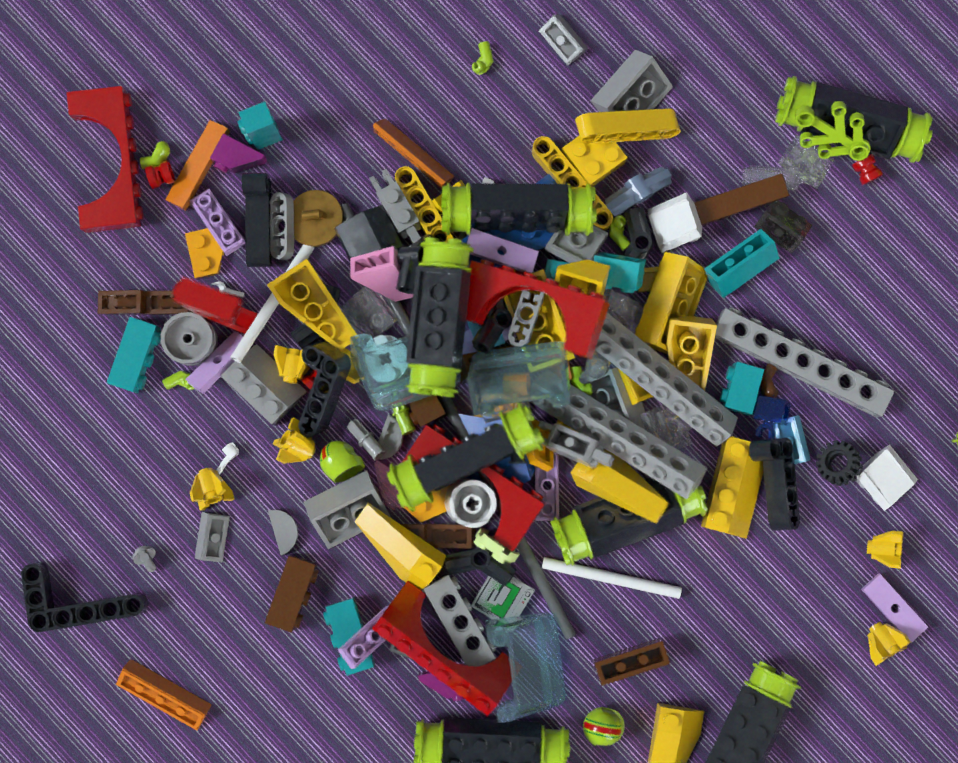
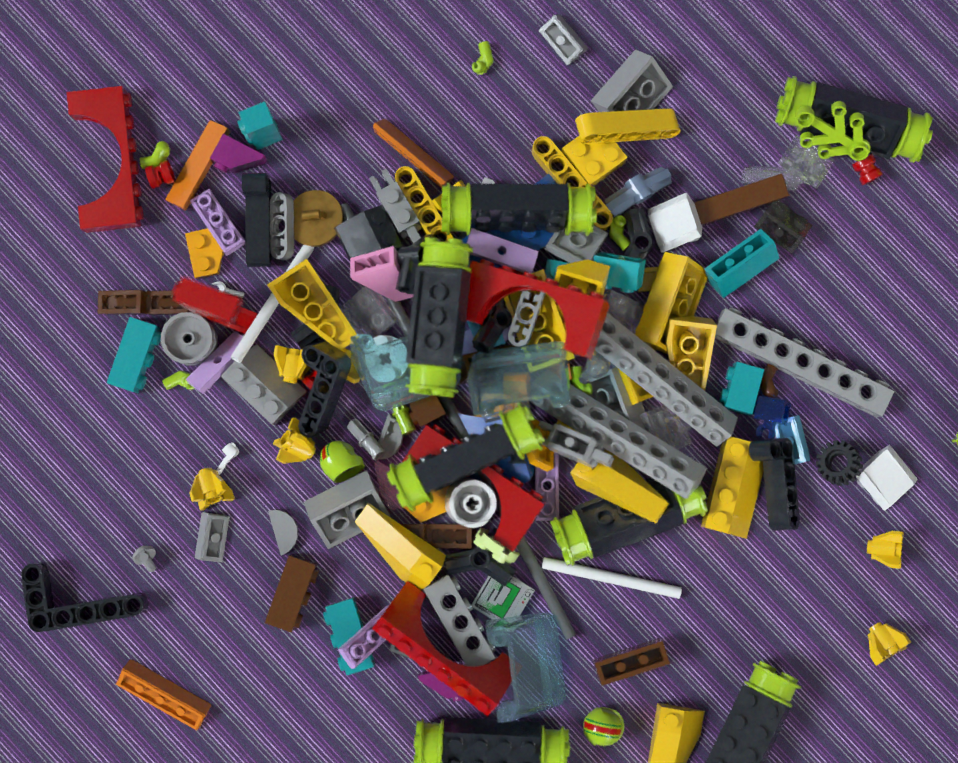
(903, 618): lavender tile -> none

